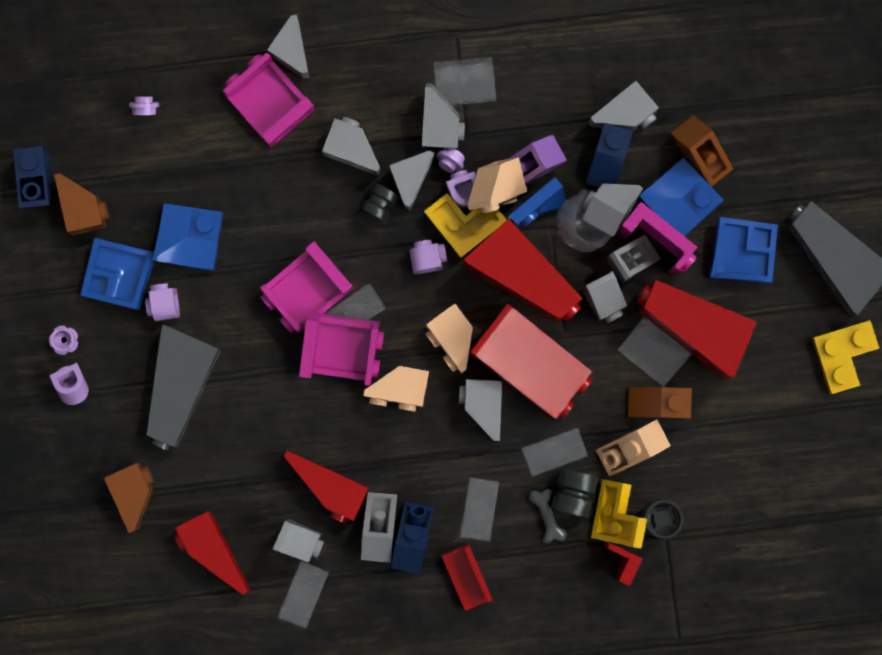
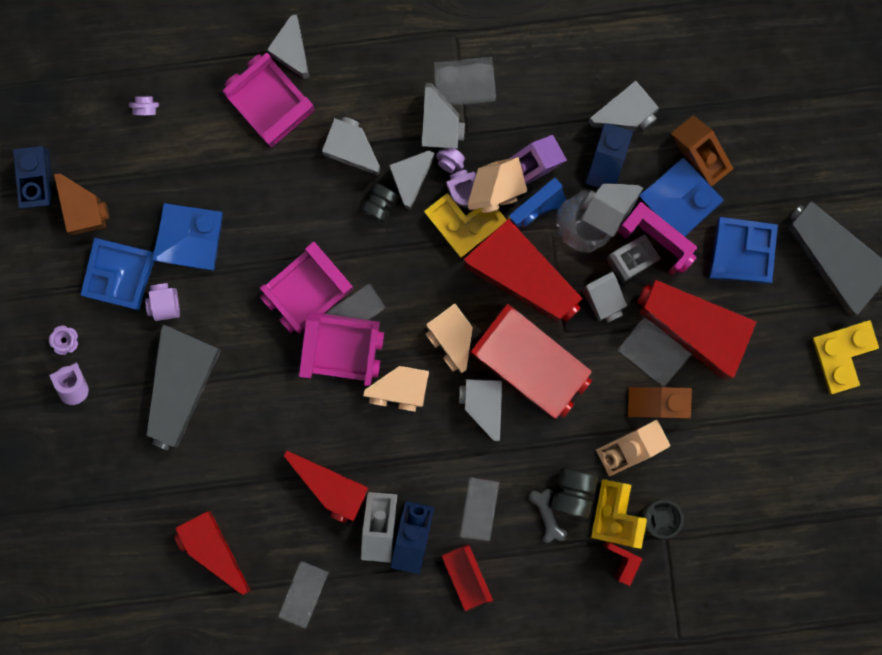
(131, 493): dark orange slope -> none
(298, 541): light grey slope -> none
(427, 257): lavender plate -> none
(554, 452): clear plate -> none

